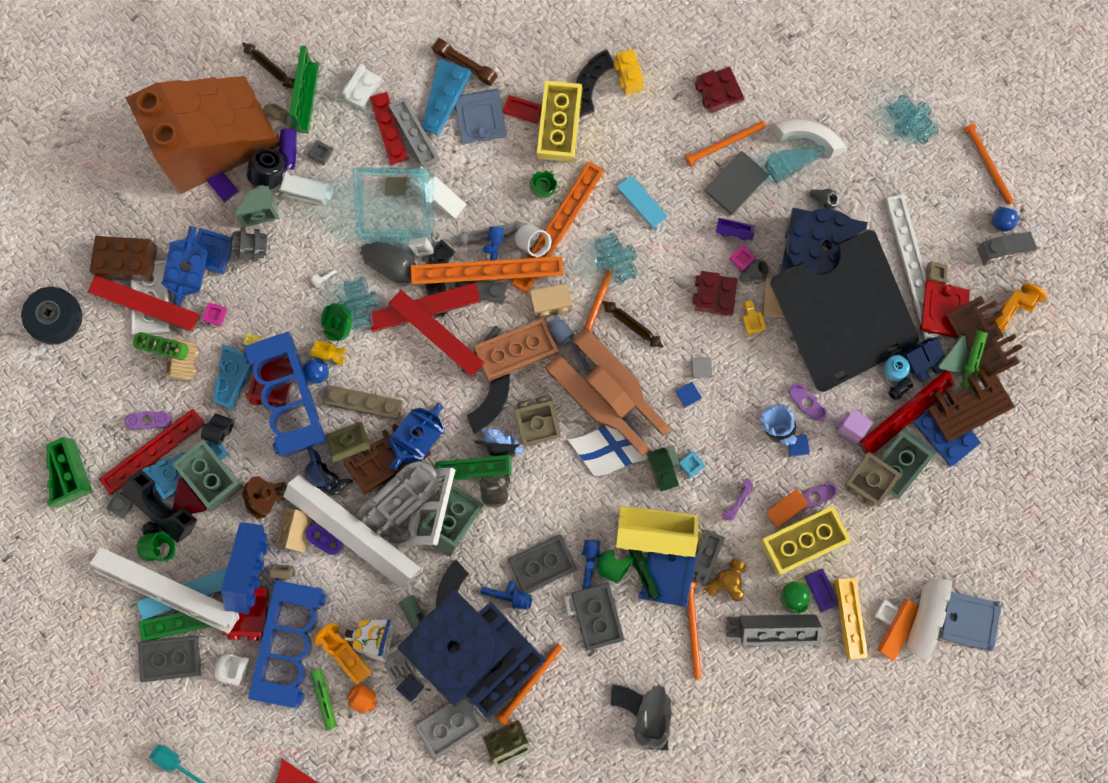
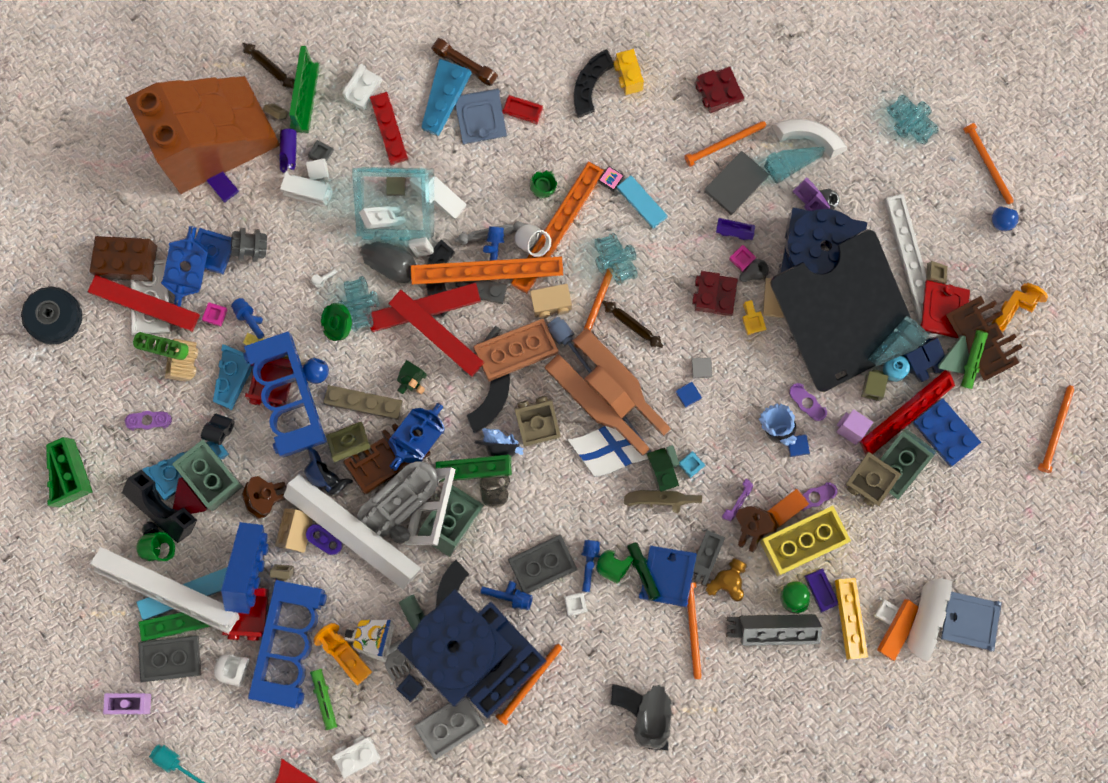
(120, 505): dark grey plate -> none
(127, 703): none -> lavender brick
(152, 451): red tile -> none
(244, 312): none -> blue piece
(257, 207): sand green slope -> none
(265, 168): black head -> none
(317, 169): none -> white tile
(325, 350): yellow plate -> none
(356, 756): none -> white bracket
(361, 699): orange head -> none
(381, 217): none -> white hinge
(410, 377): none -> dark green piece
(414, 133): light grey plate -> none
(507, 744): olive bracket -> none
(559, 121): light yellow brick -> none
(597, 616): dark grey tile -> none
(611, 179): none -> tile
(657, 531): light yellow piece -> none
(662, 498): none -> dark tan piece
(755, 527): none -> reddish brown hinge
(810, 196): none -> medium lavender slope
(874, 385): none -> olive brick
(901, 388): black pin -> none
(902, 340): none -> clear light blue slope
(970, 409): reddish brown hinge -> none
(1006, 247): dark grey slope -> none
(1045, 466): none -> orange bar

